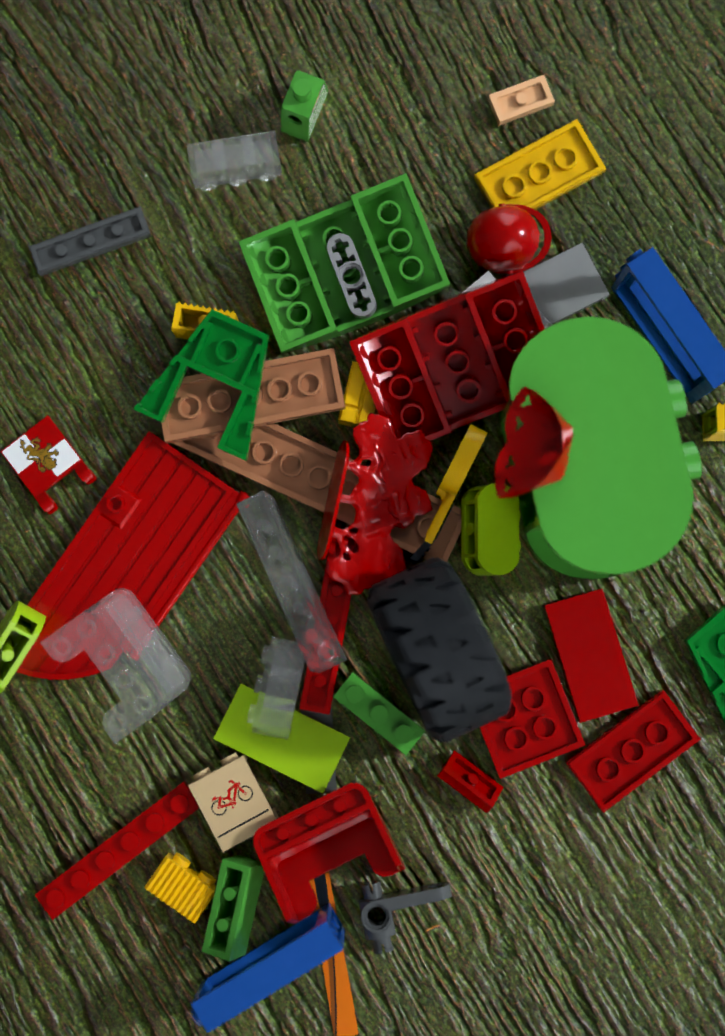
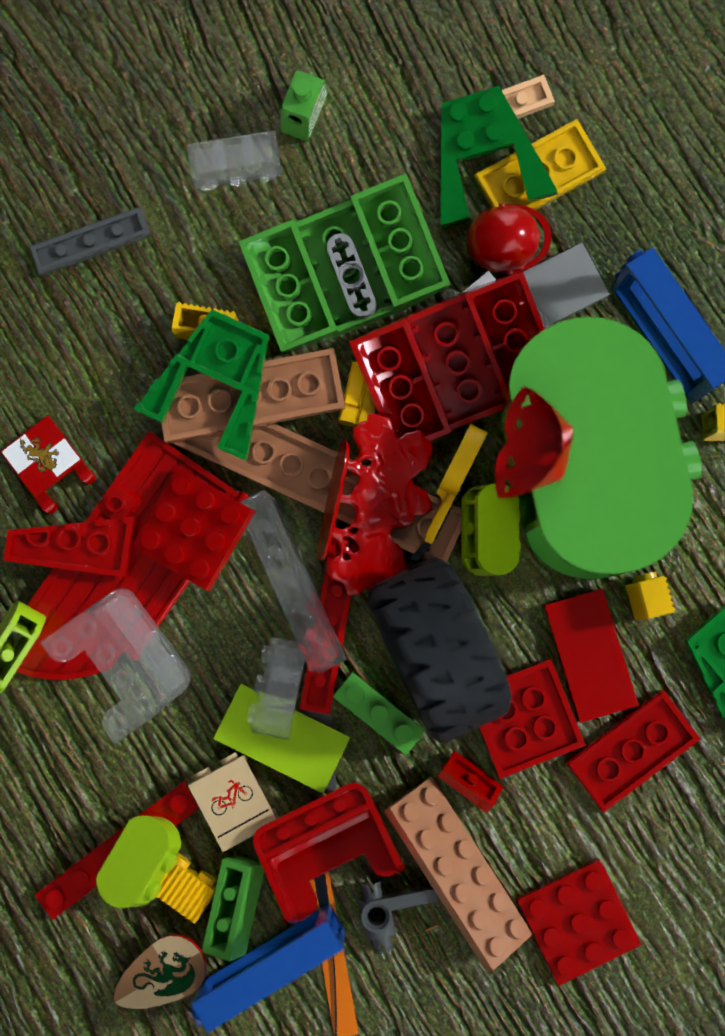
(84, 547): none -> red wing
(139, 862): none -> lime brick
(162, 974): none -> shield
(193, 529): none -> red plate
(458, 873): none -> nougat plate
(477, 127): none -> green wing
(579, 921): none -> red plate
(649, 596): none -> yellow brick

